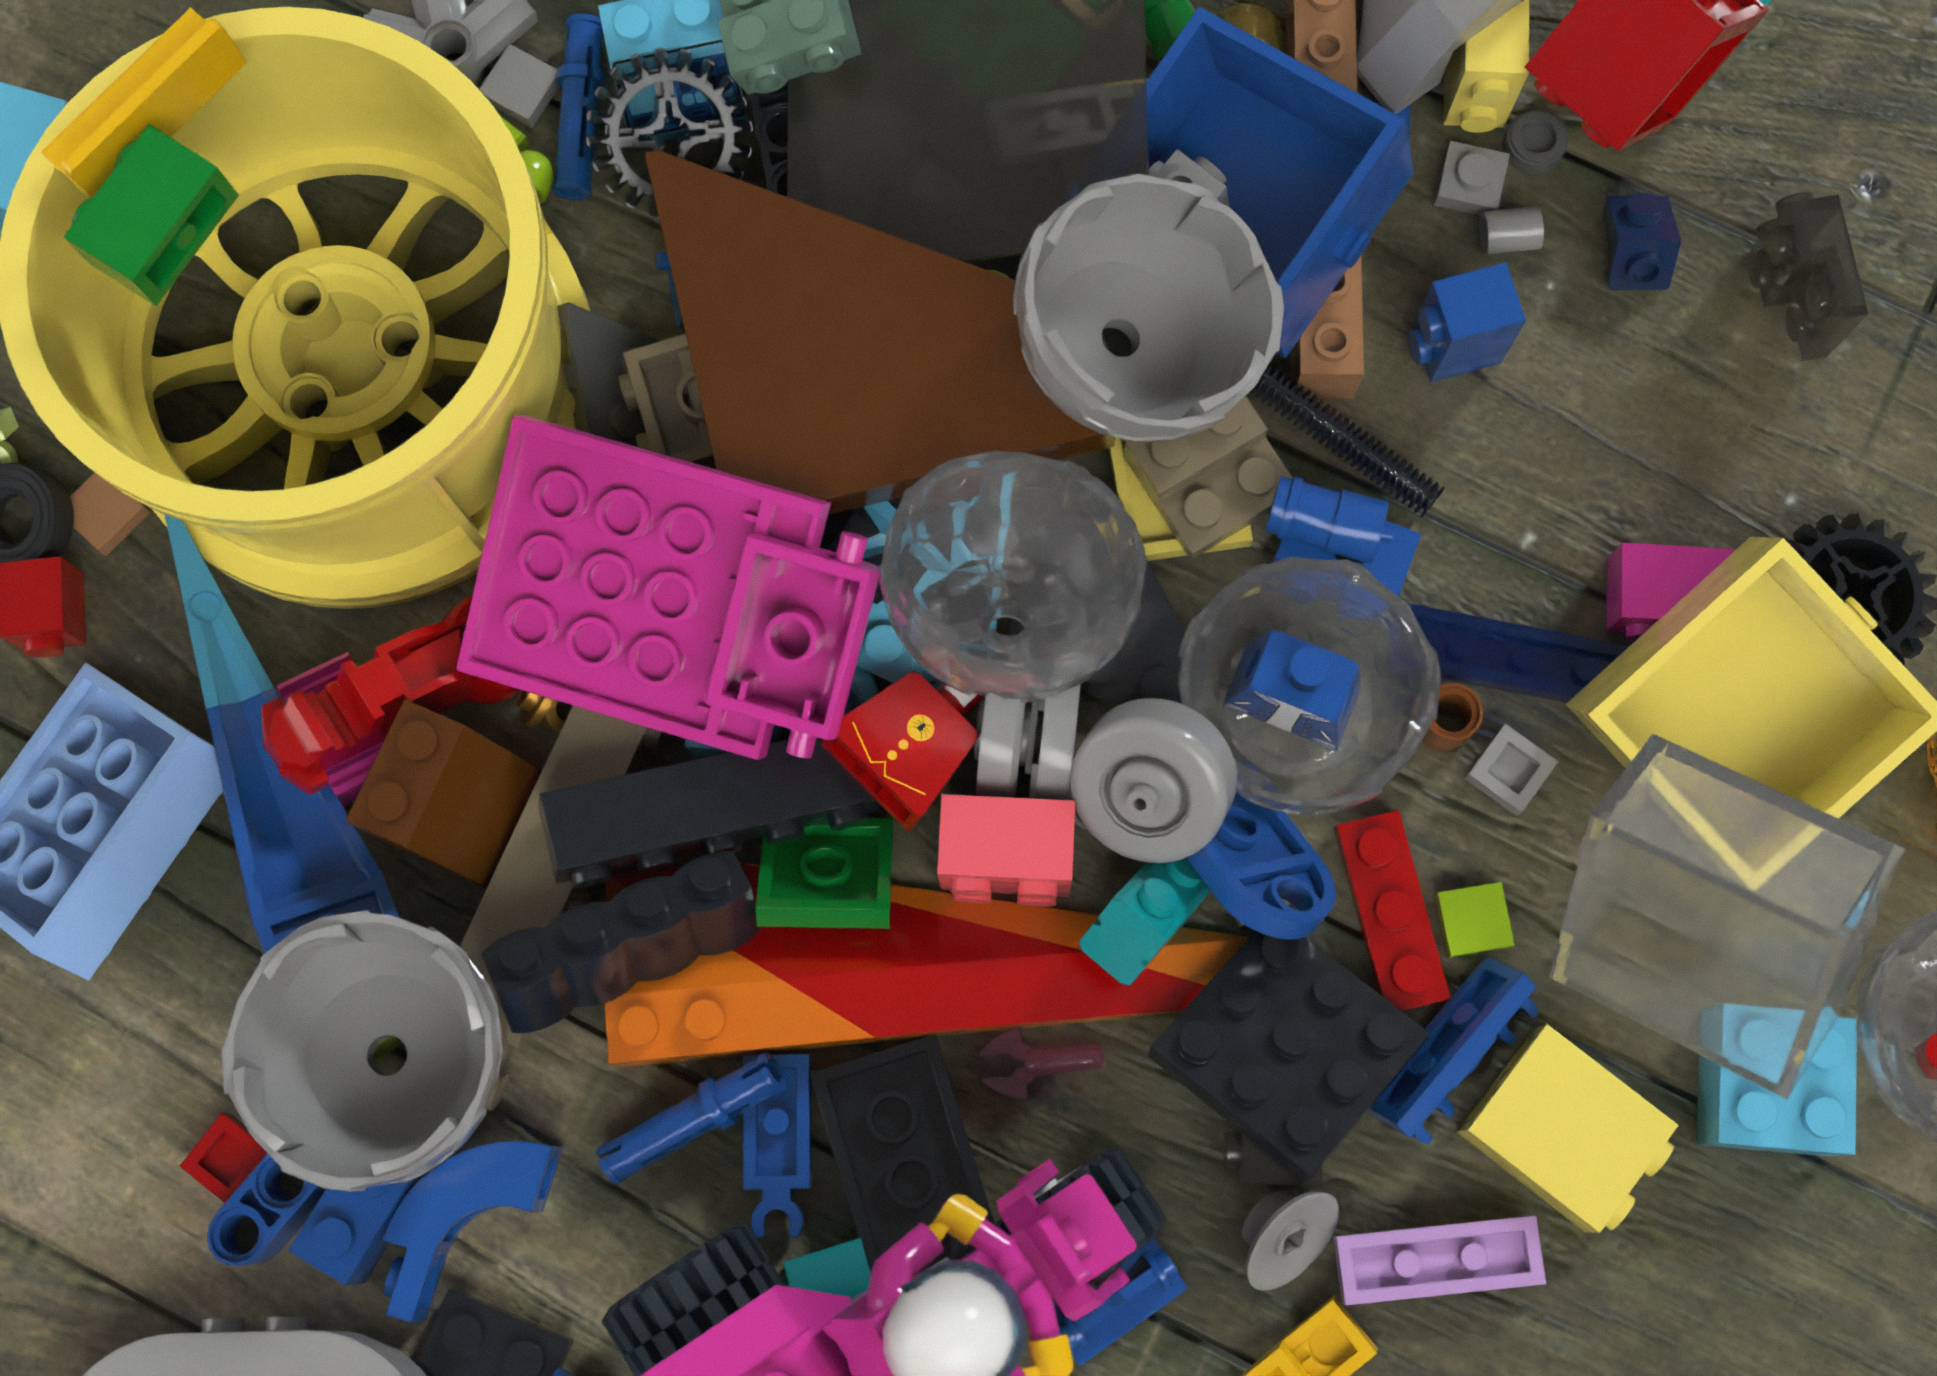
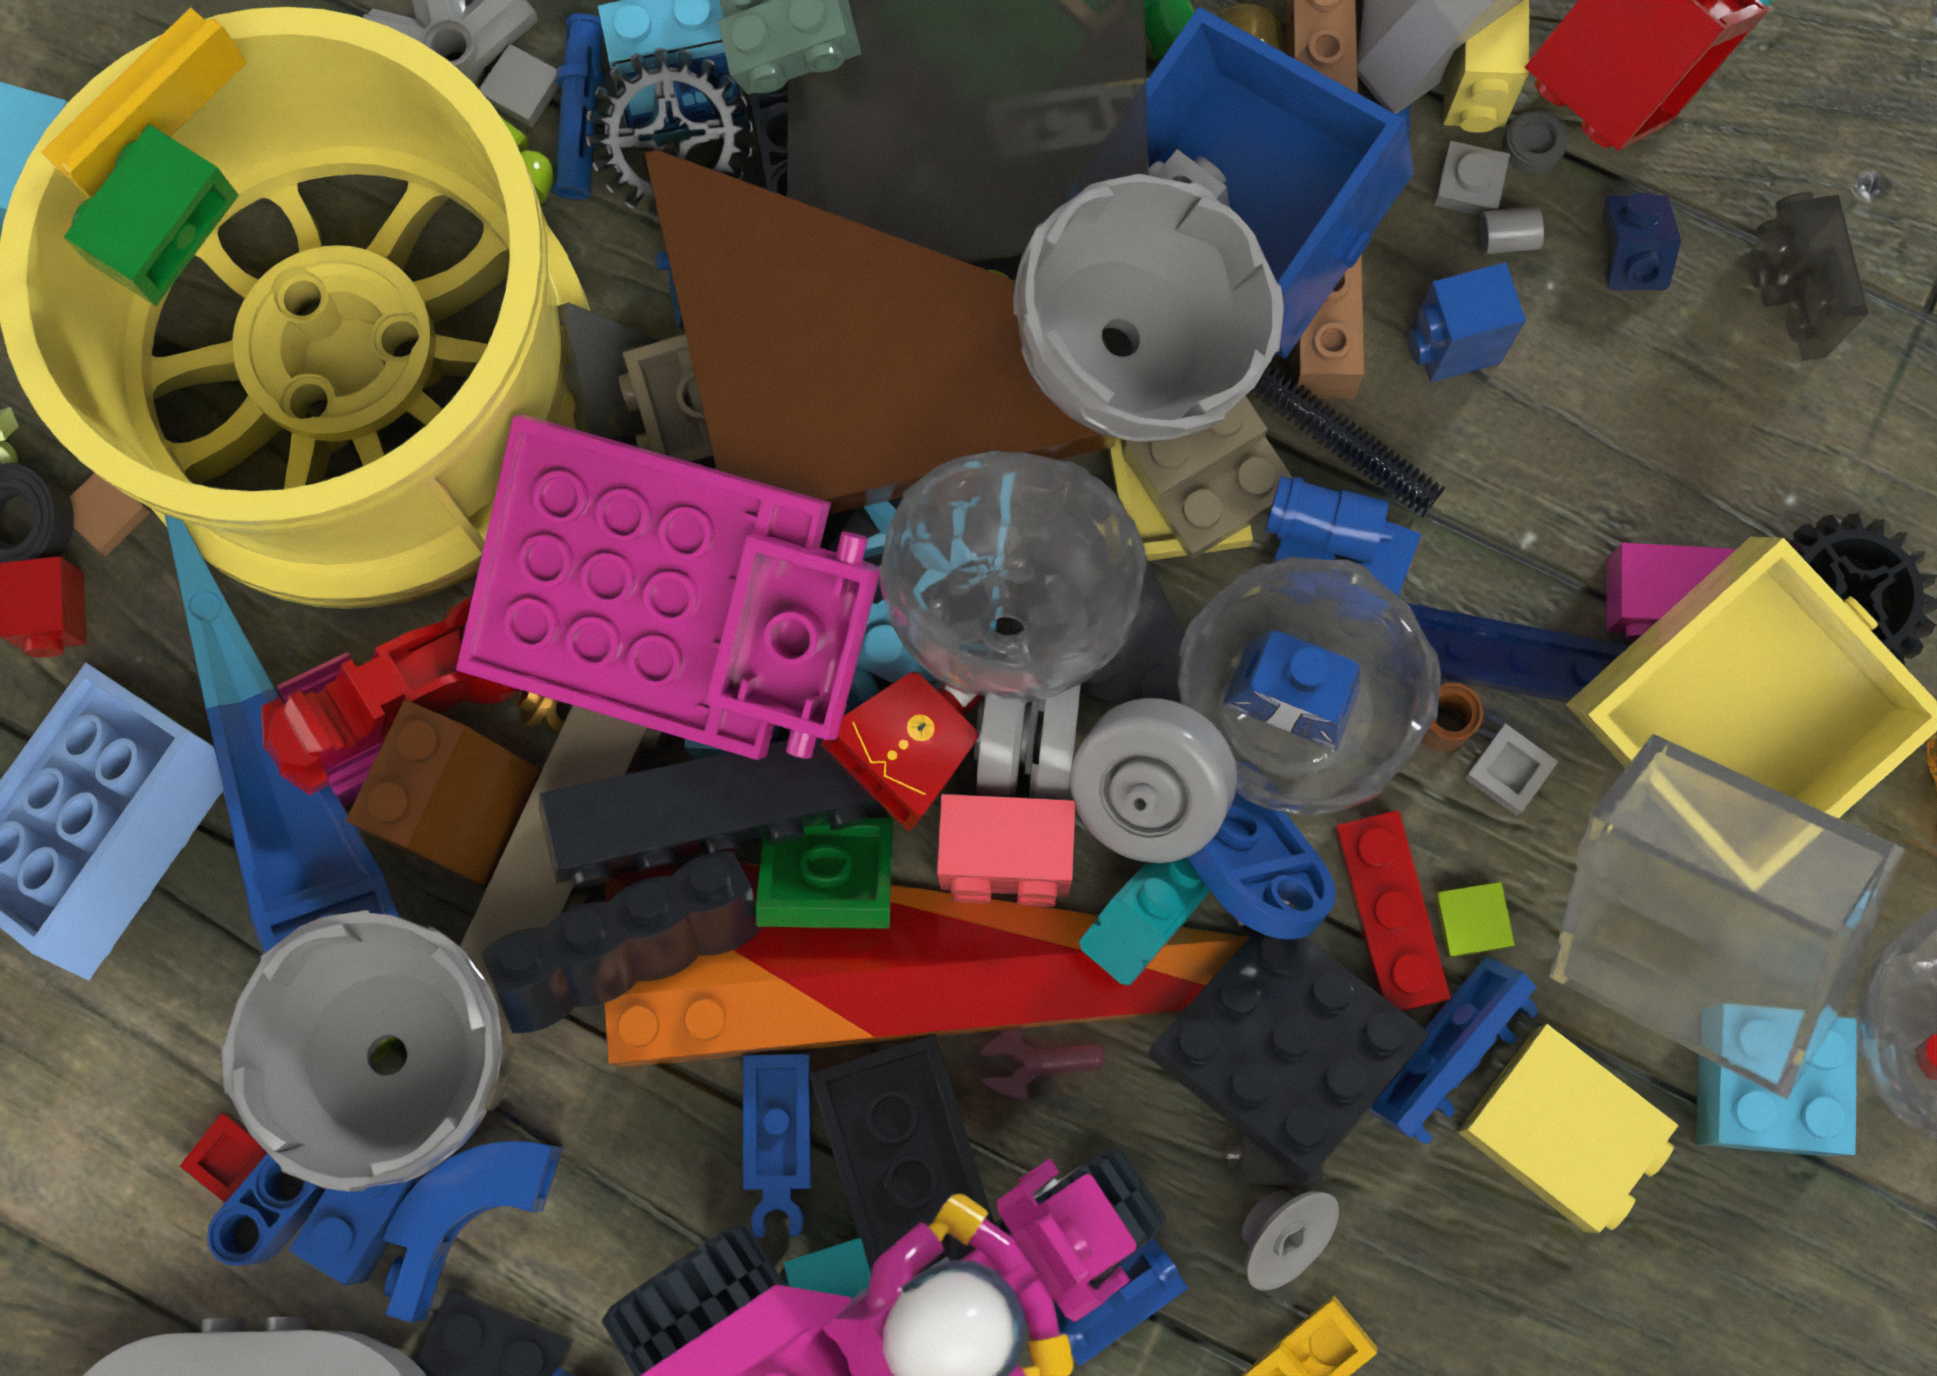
(712, 1106): blue pin -> none
(1439, 1260): lavender plate -> none

